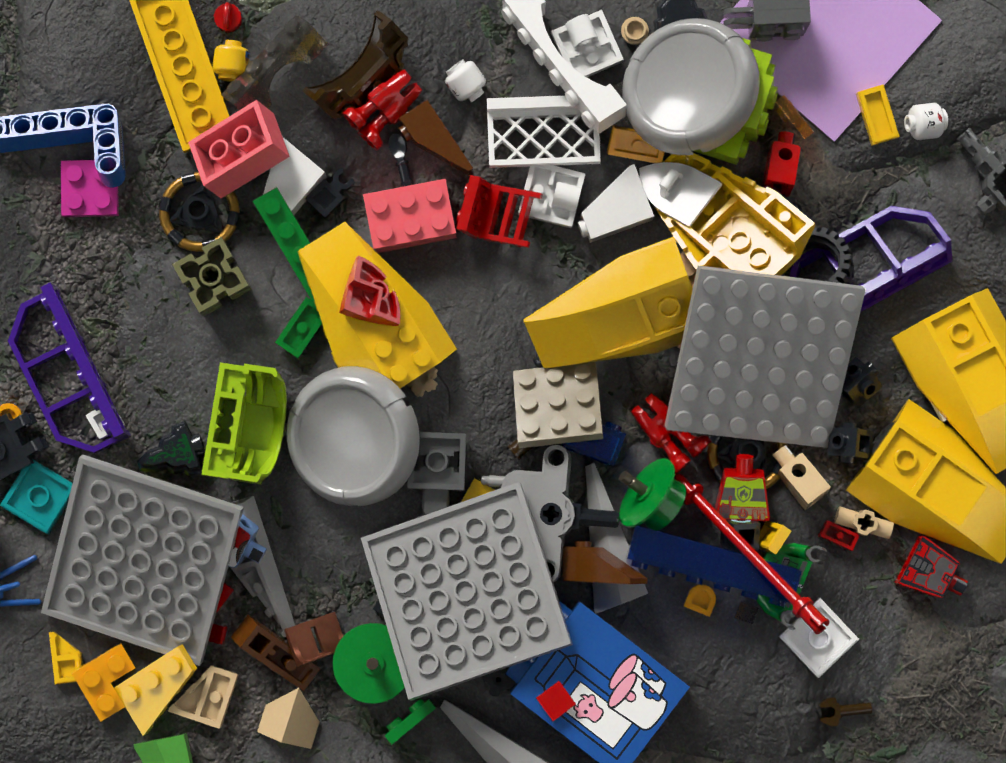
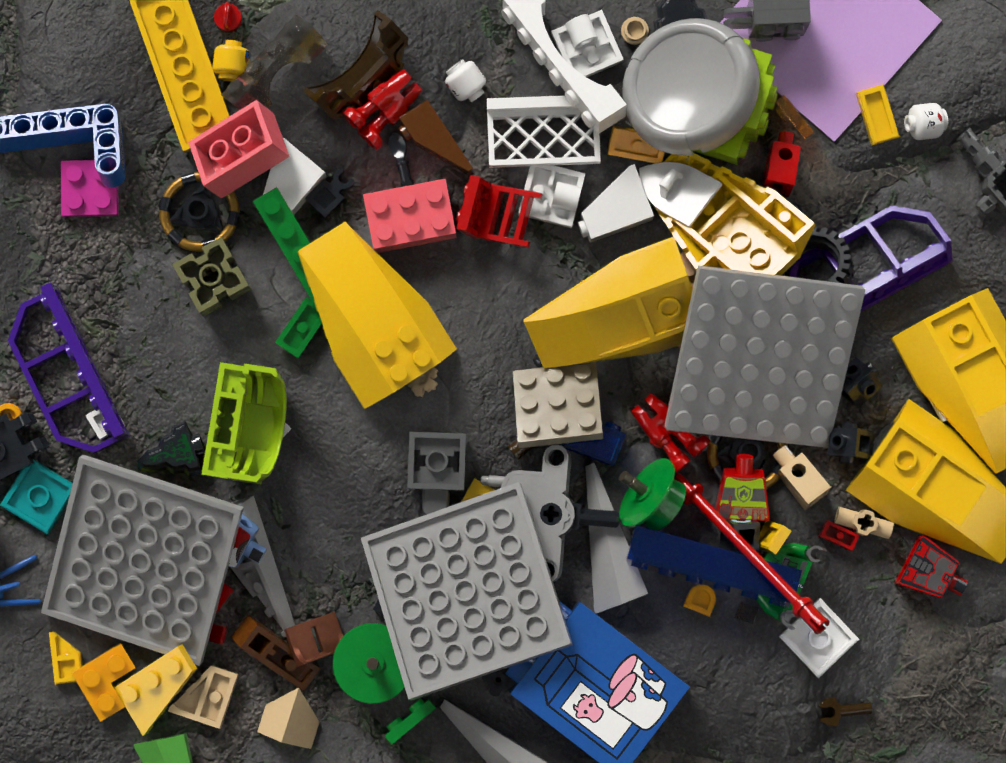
(353, 436): light grey piece -> none
(368, 296): red brick -> none
(555, 700): red tile -> none
(597, 565): reddish brown slope -> none

